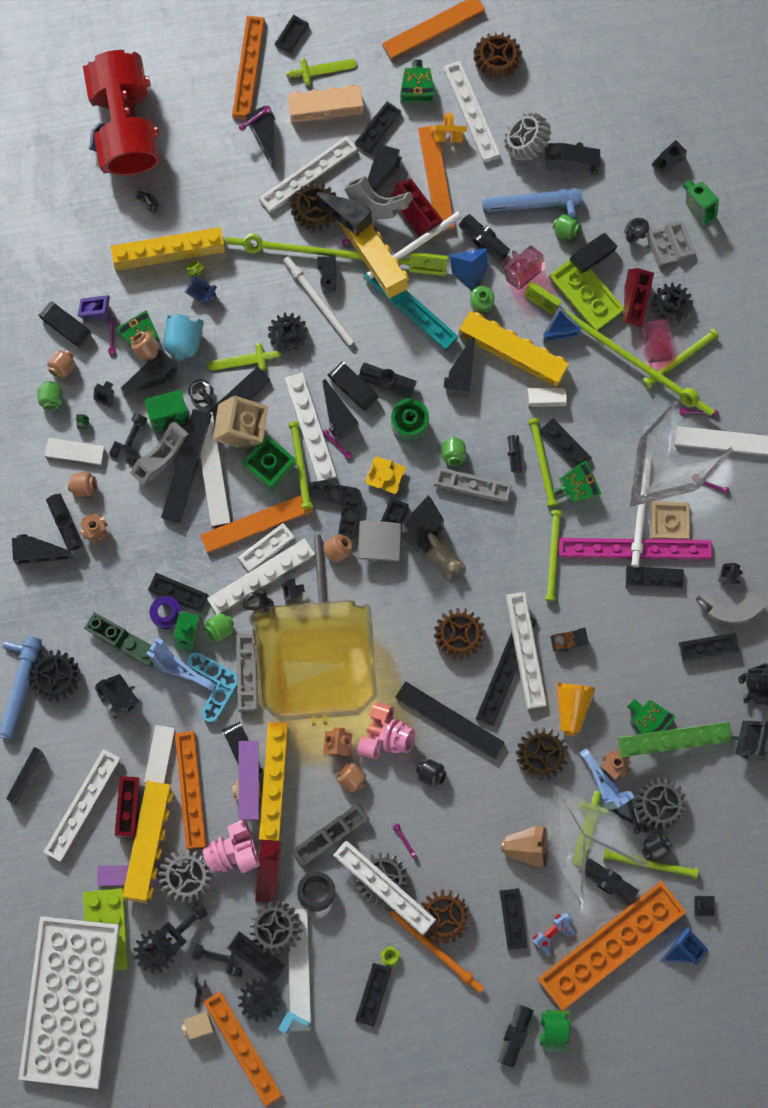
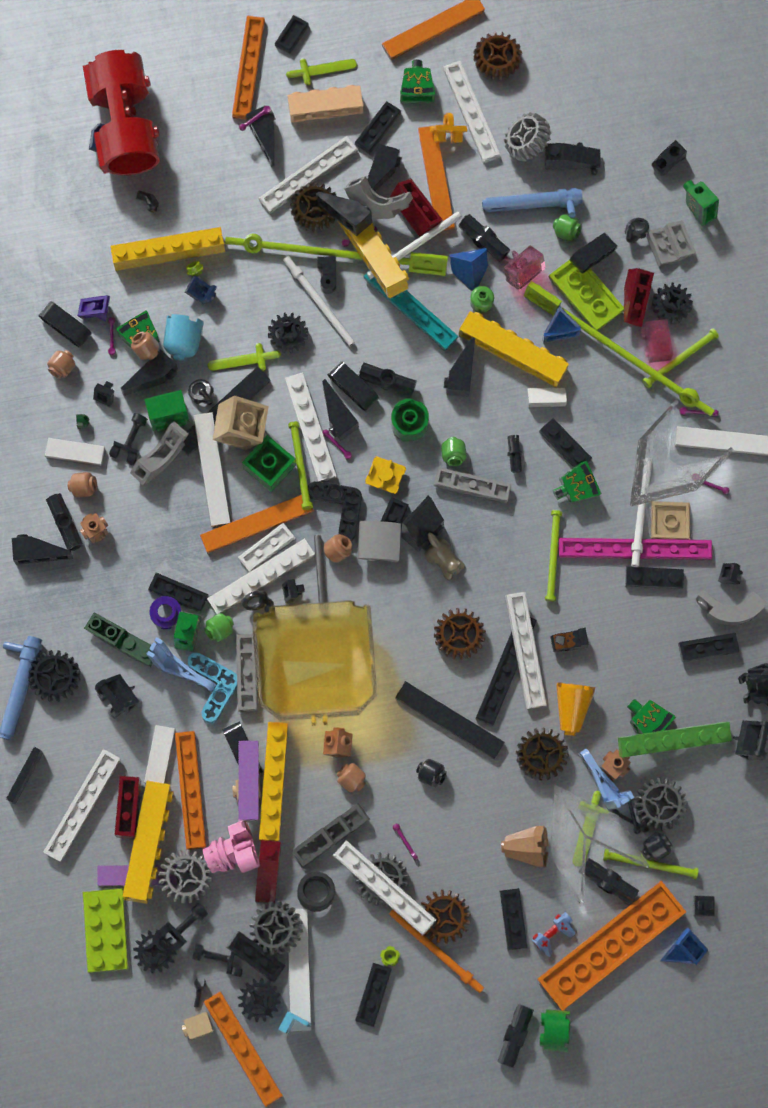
(49, 395): bright green head -> none
(69, 1002): white plate -> none
(186, 466): black tile -> none
(384, 731): bright pink beam -> none
(542, 462): lime bar -> none

